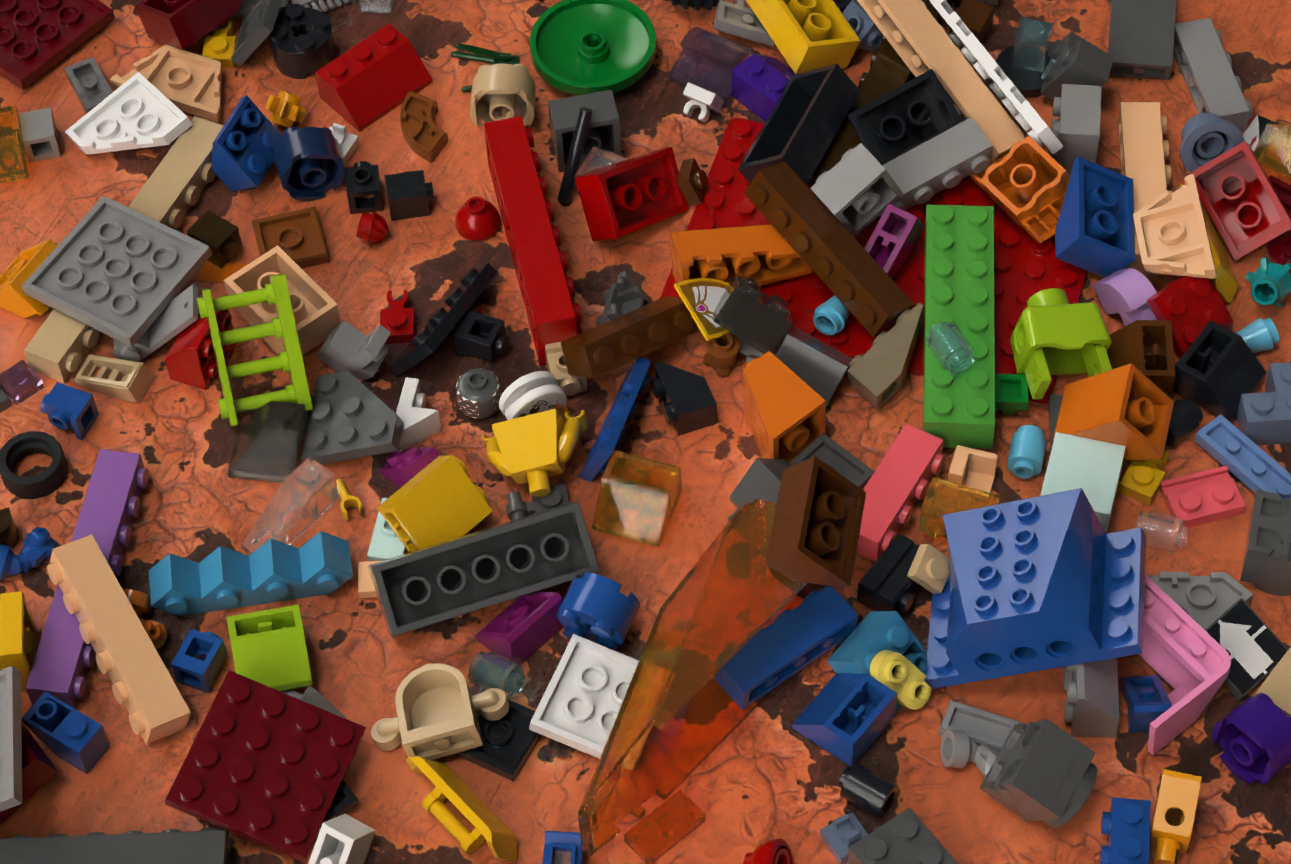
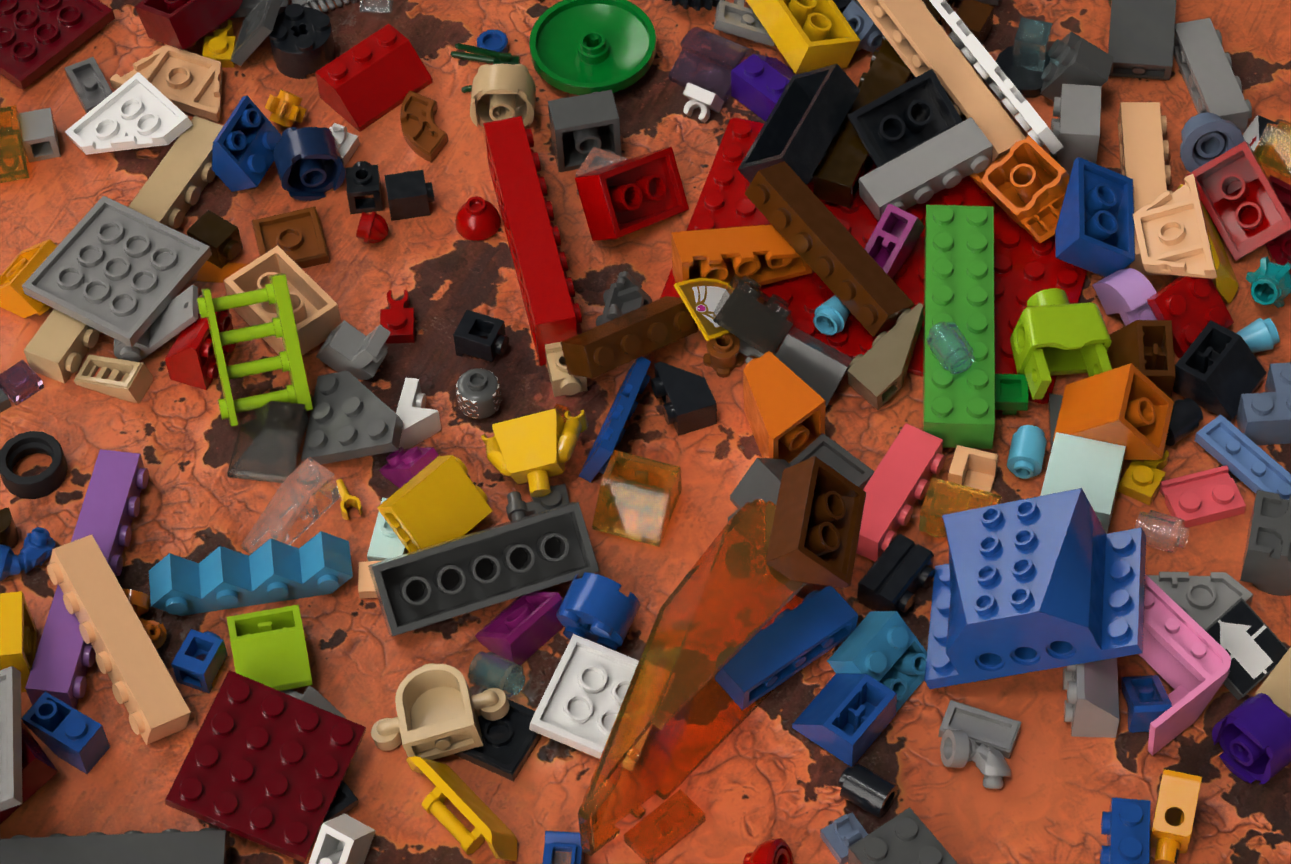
(70, 409): blue brick -> none
(443, 319): black wing -> none
(493, 40): none -> blue tile
(531, 395): white head -> none
(575, 155): black bar -> none
(692, 181): reddish brown plate -> none
(856, 189): light grey brick -> none
(903, 680): light yellow plate -> none
(930, 568): tan plate -> none
(1042, 773): dark grey piece -> none

